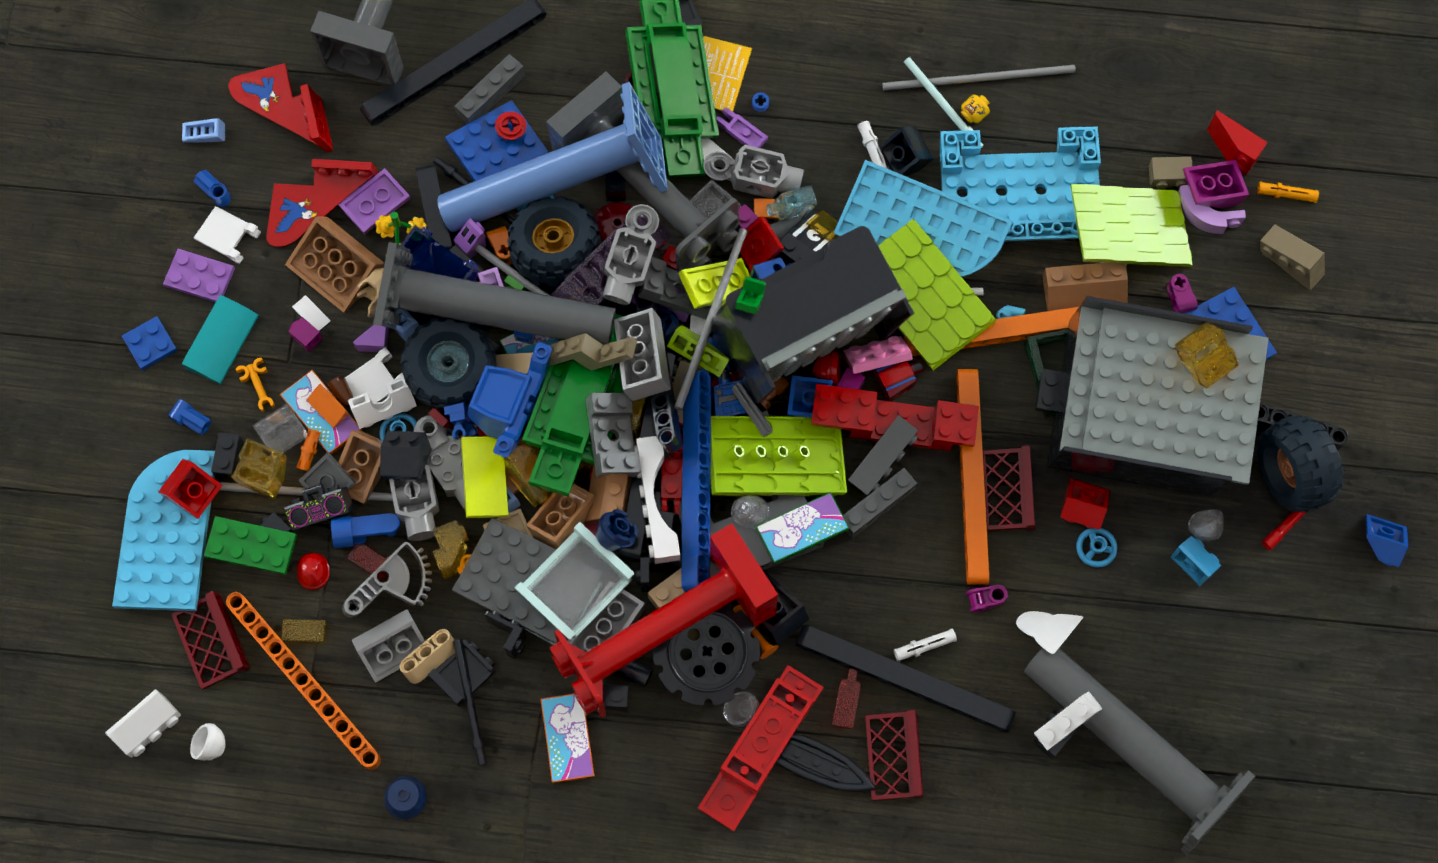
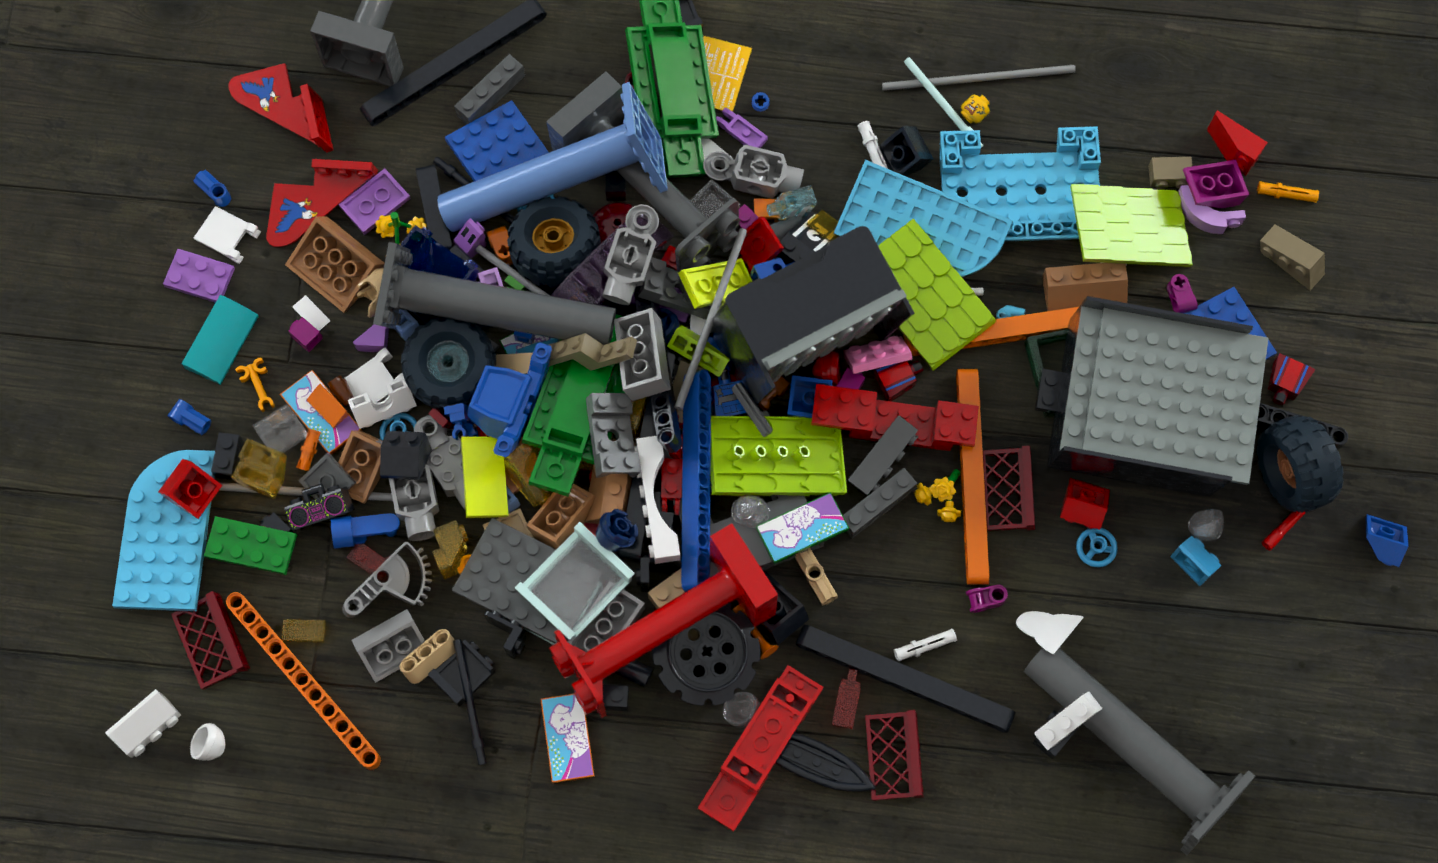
(149, 343): blue plate -> none
(215, 126): light blue slope -> none
(312, 571): red hat -> none
(405, 797): dark blue cone -> none
(516, 120): red gear -> none
(751, 295): green bracket -> none
(821, 584): none -> tan piece
(943, 490): none -> yellow plant
(1219, 359): clear yellow piece -> none
(1288, 378): none -> torso

